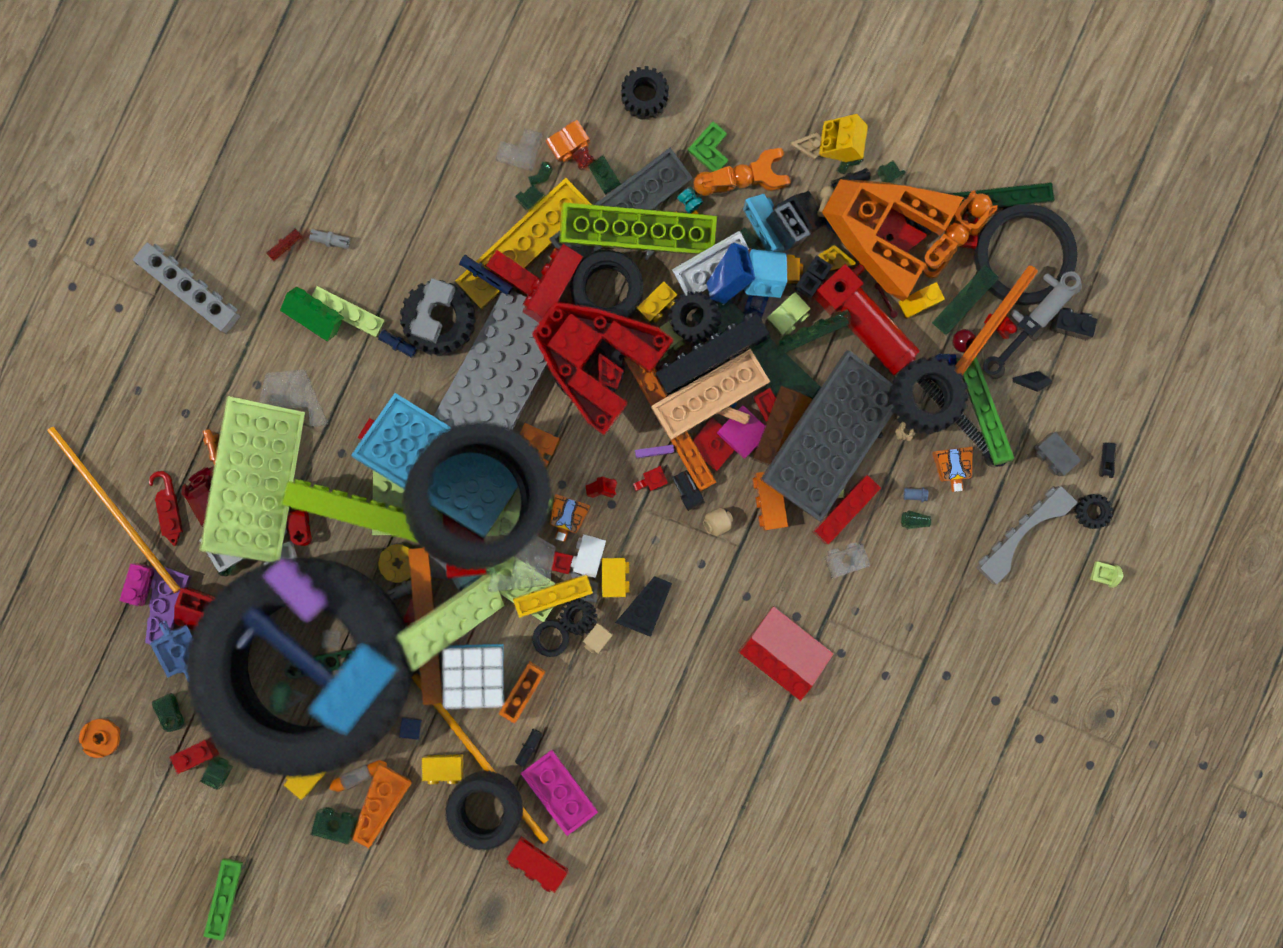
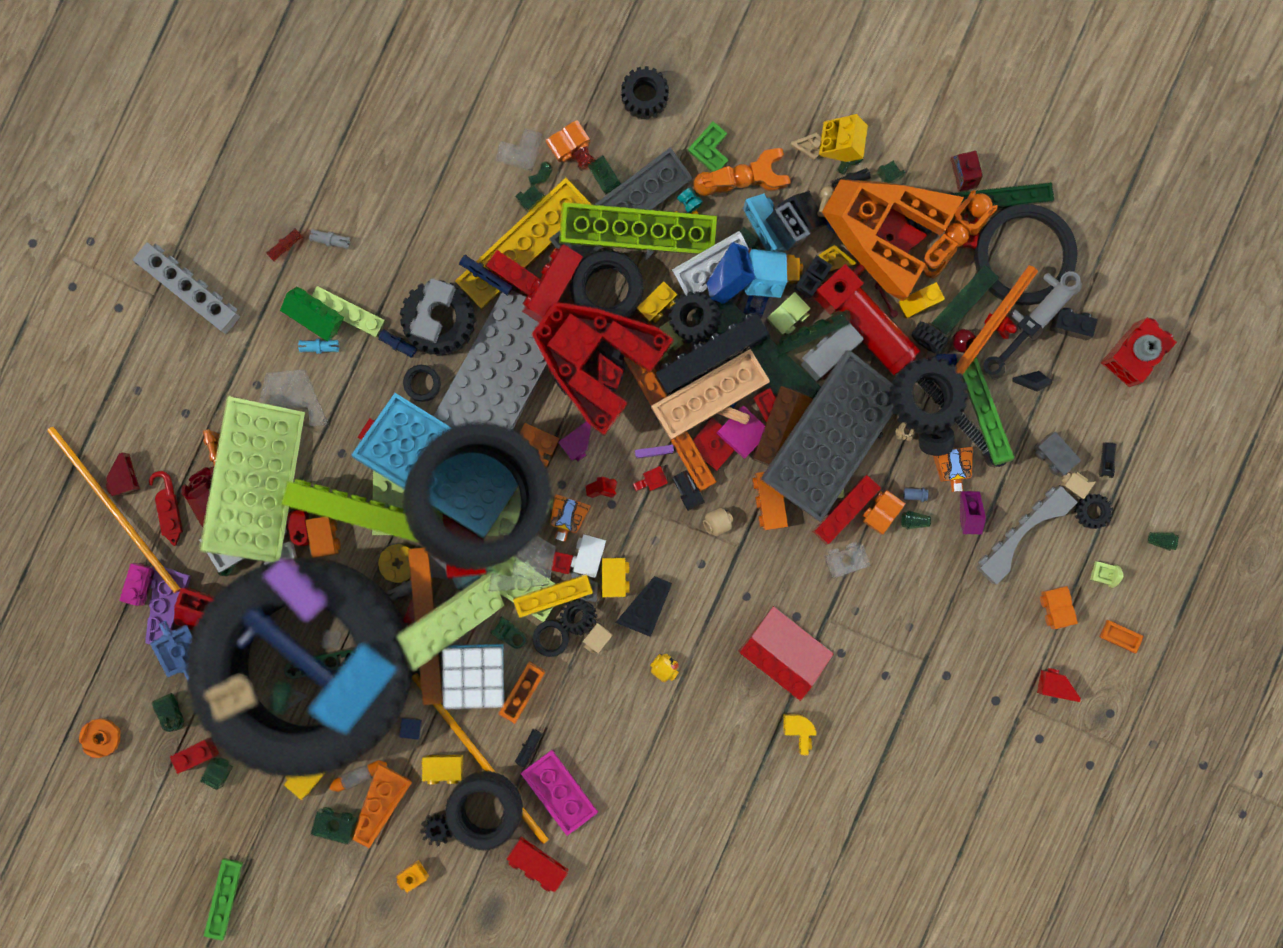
(122, 477): none -> dark red slope
(231, 697): none -> tan bracket
(318, 346): none -> medium azure pin
(323, 537): none -> orange brick
(412, 876): none -> light orange brick
(424, 397): none -> black tyre
(429, 831): none -> black gear
(508, 633): none -> clear green piece
(577, 442): none -> magenta slope
(664, 667): none -> yellow head
(799, 725): none -> yellow brick
(830, 351): none -> light grey brick
(883, 512): none -> orange brick
(929, 337): none -> black tyre
(937, 443): none -> black tyre
(966, 169): none -> dark red torso
(971, 512): none -> magenta slope
(1056, 685): none -> red slope
(1058, 607): none -> orange brick
(1076, 485): none -> tan window
(1121, 636): none -> orange tile
(1138, 351): none -> red piece
(1164, 540): none -> clear green cone

